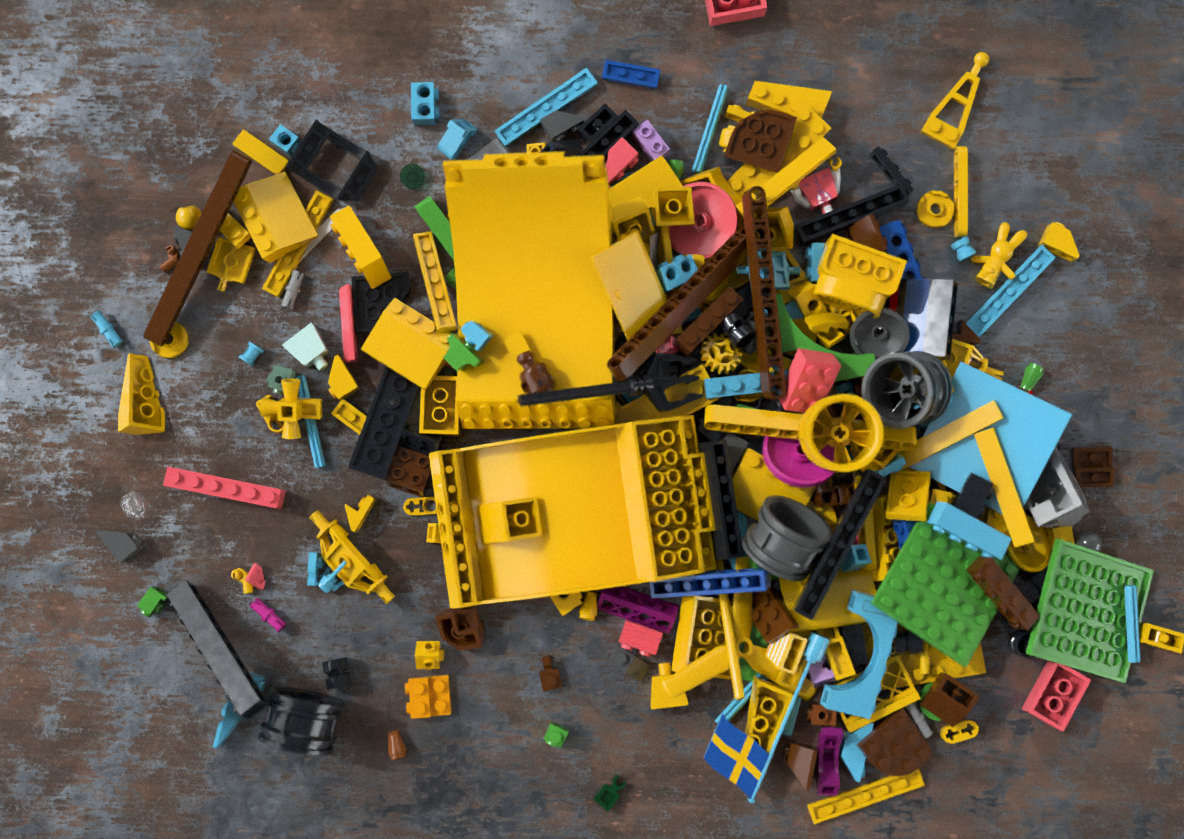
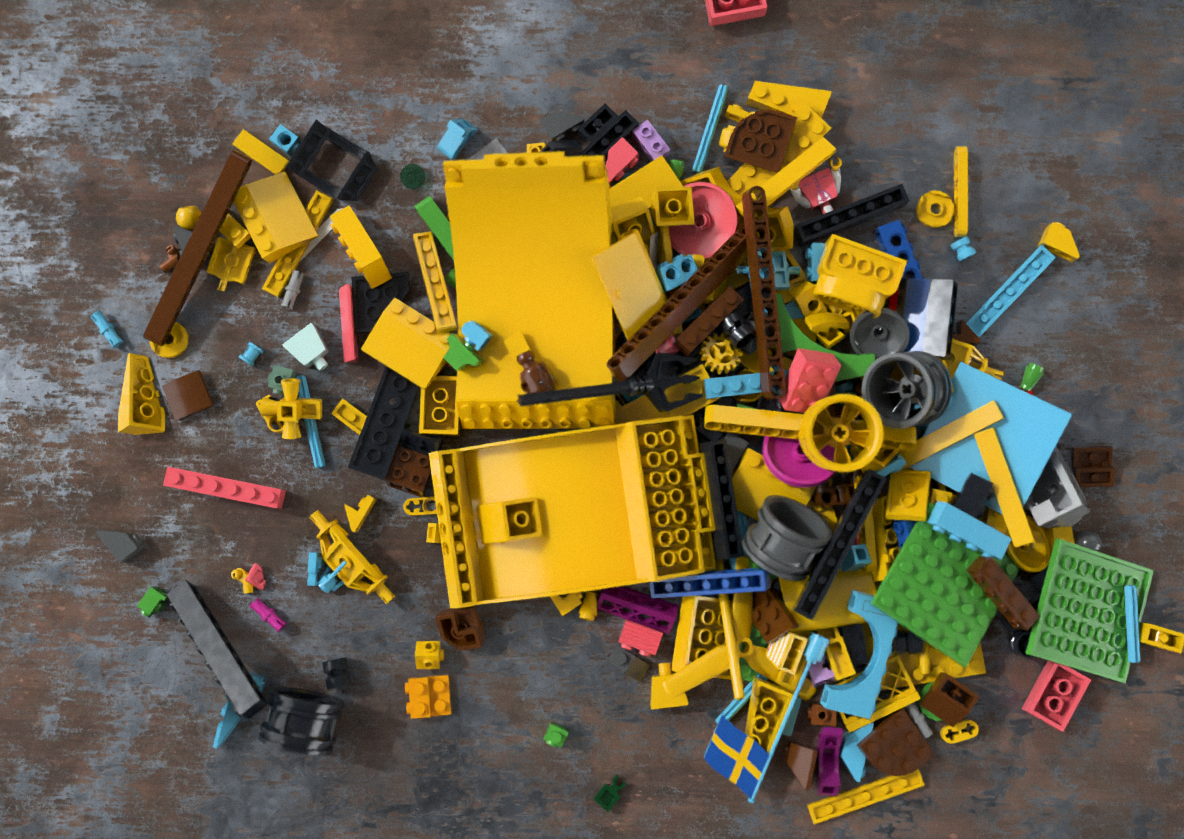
(134, 505): clear head -> none
(187, 395): none -> reddish brown slope
(341, 380): yellow slope -> none
(396, 746): dark orange cone -> none
(420, 104): medium azure brick -> none
(549, 676): reddish brown plate -> none
(551, 102): medium azure plate -> none
(630, 74): blue plate -> none
(867, 233): reddish brown slope -> none
(890, 170): black plate -> none
(942, 131): yellow plate -> none
(1000, 253): yellow animal -> none

